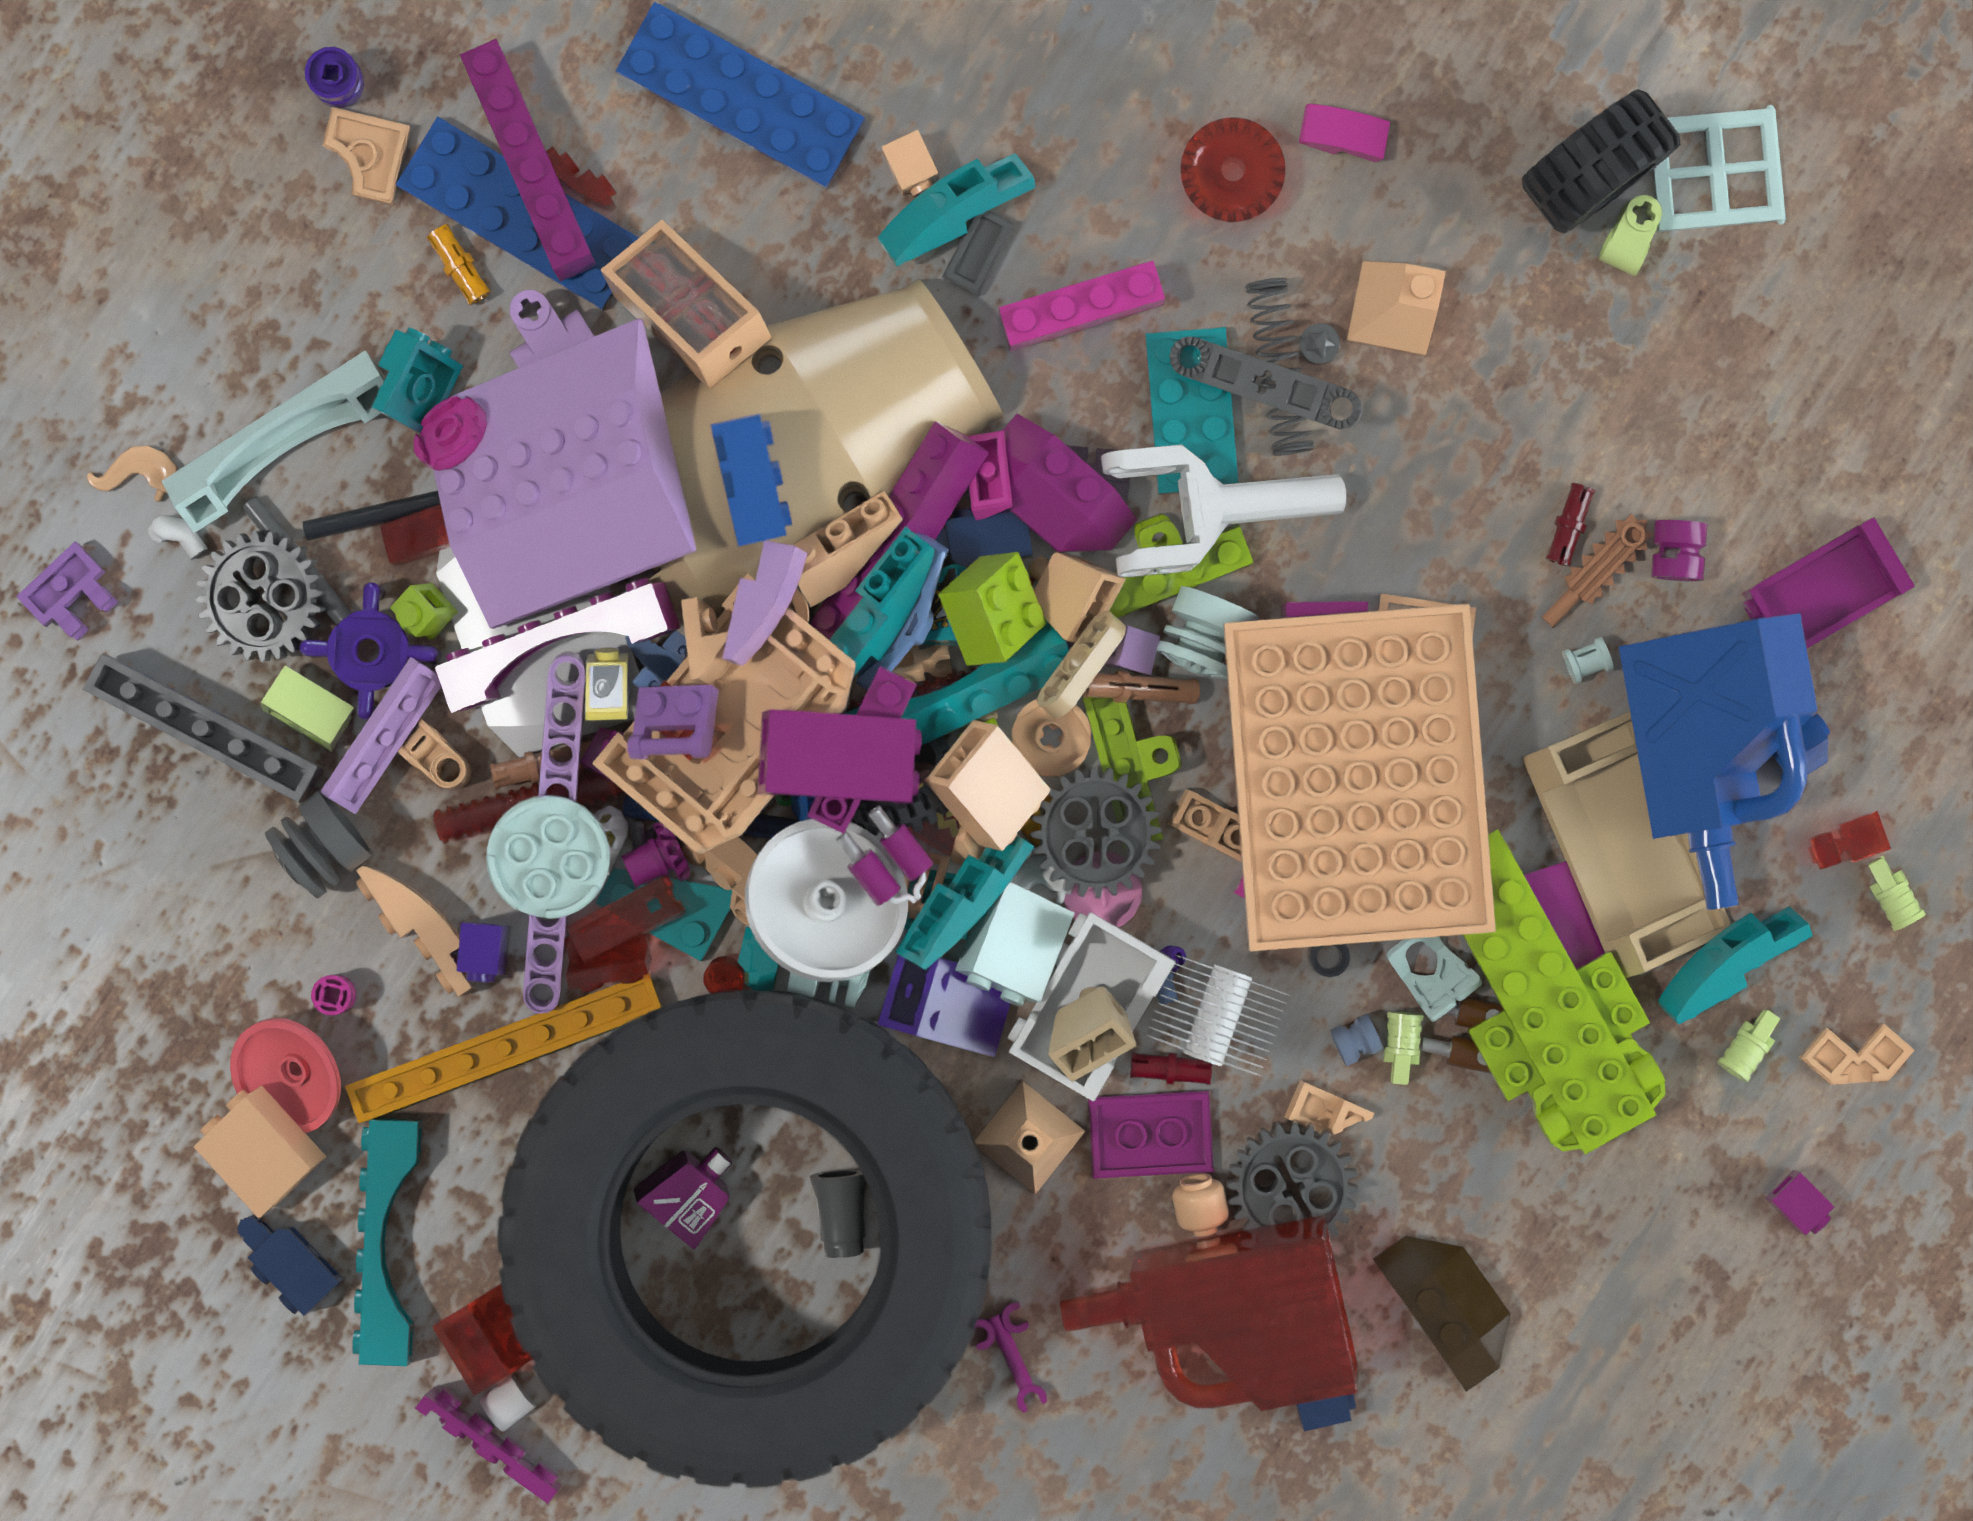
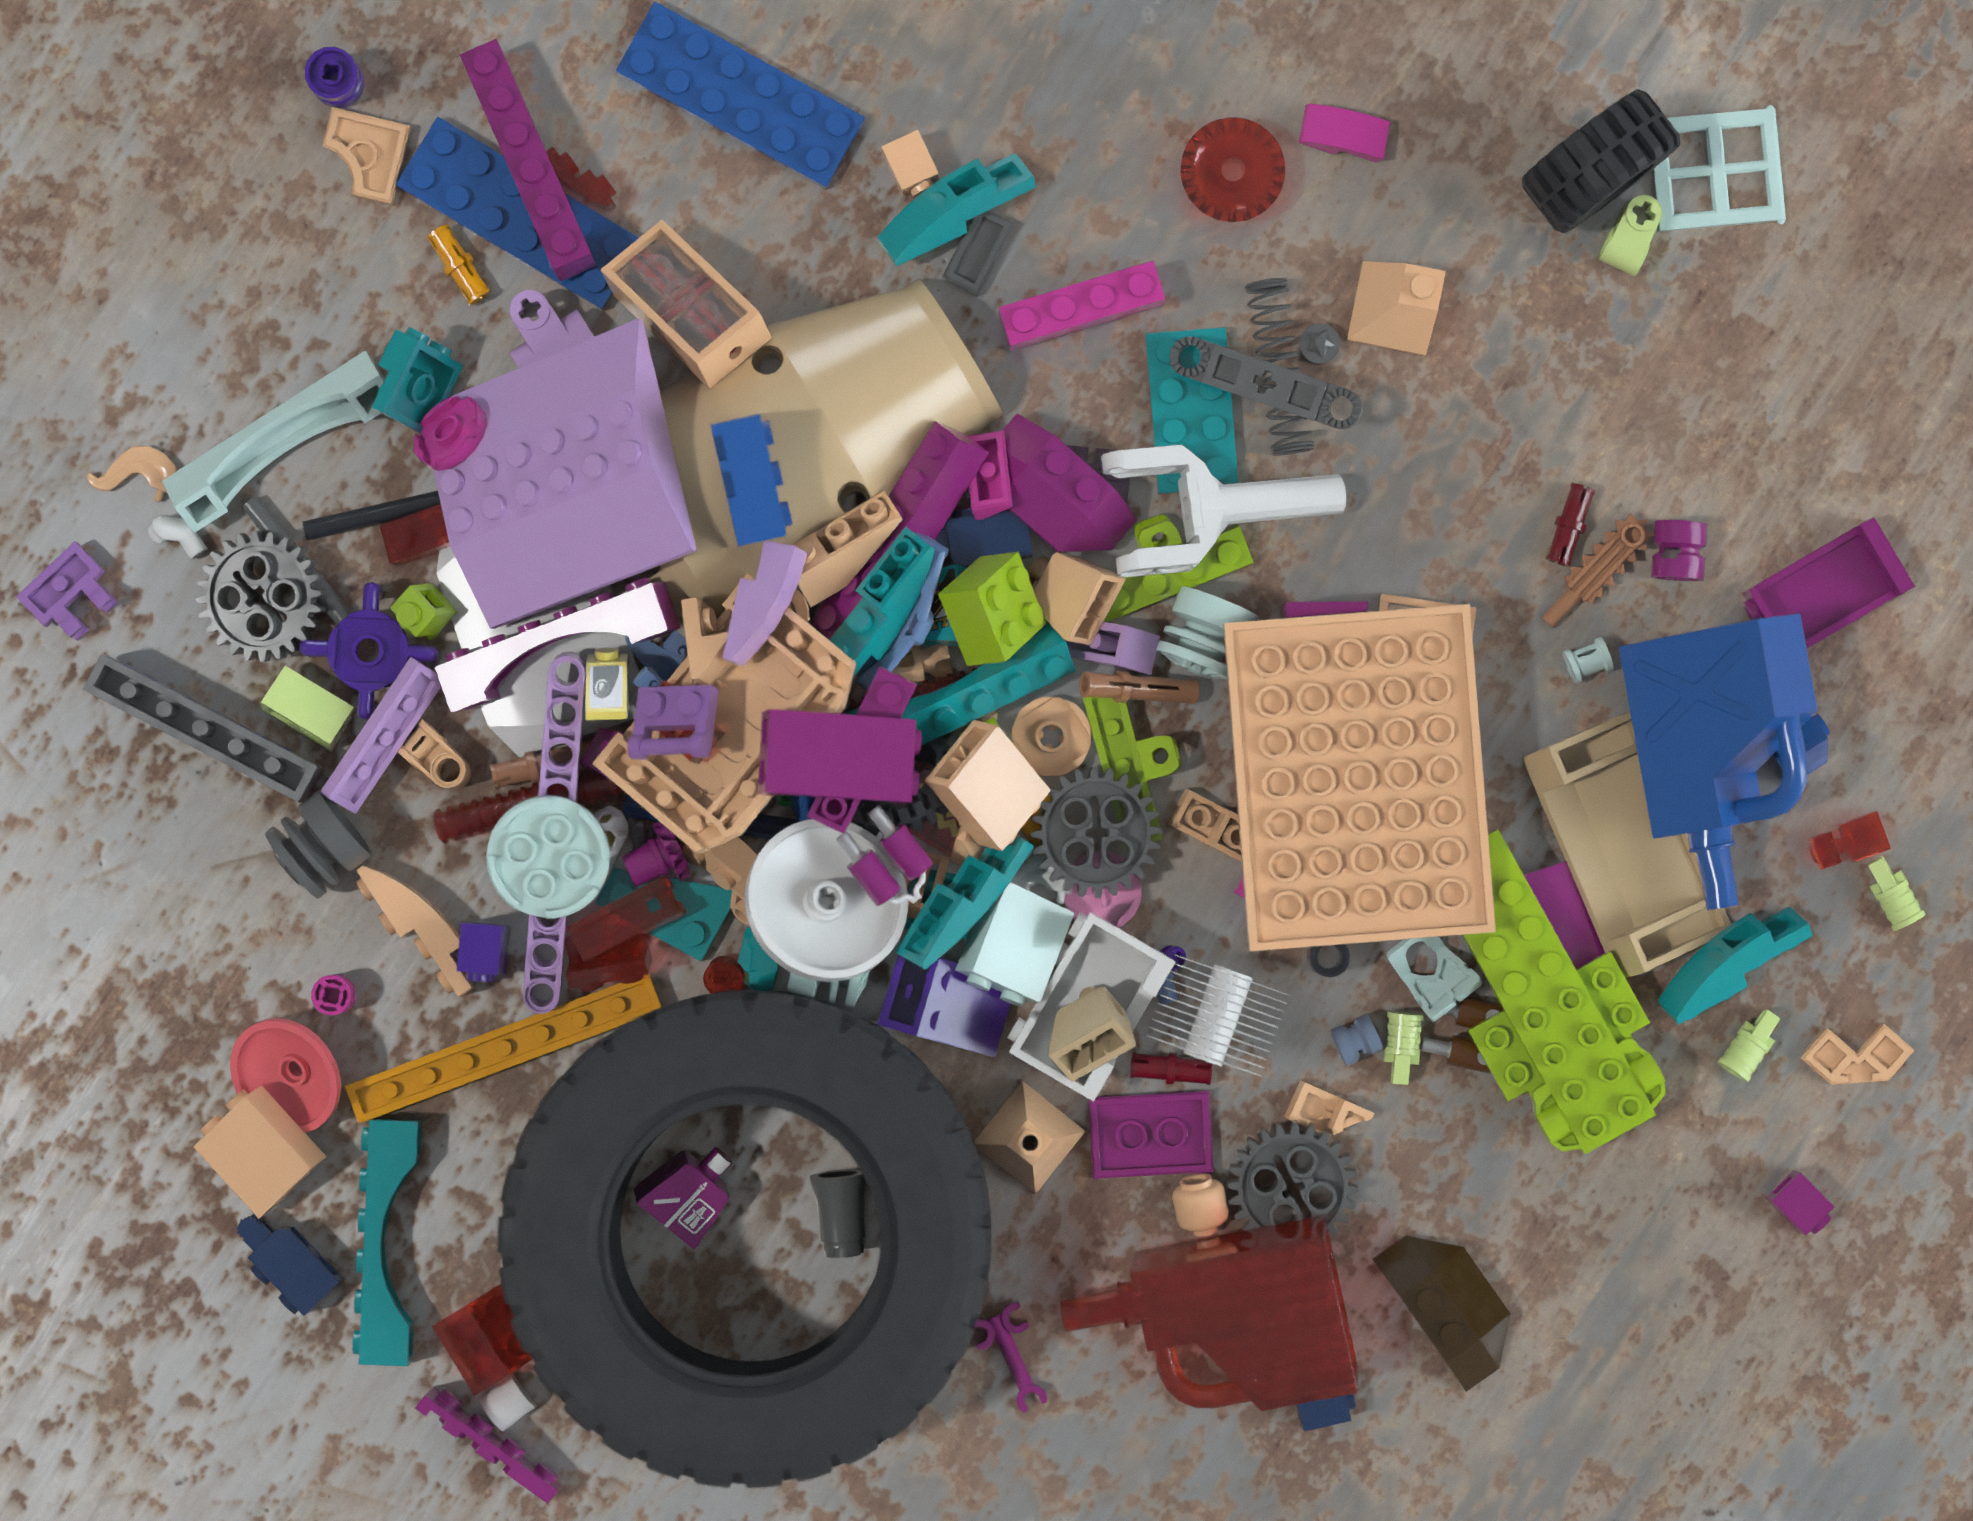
(1081, 664): tan beam -> none

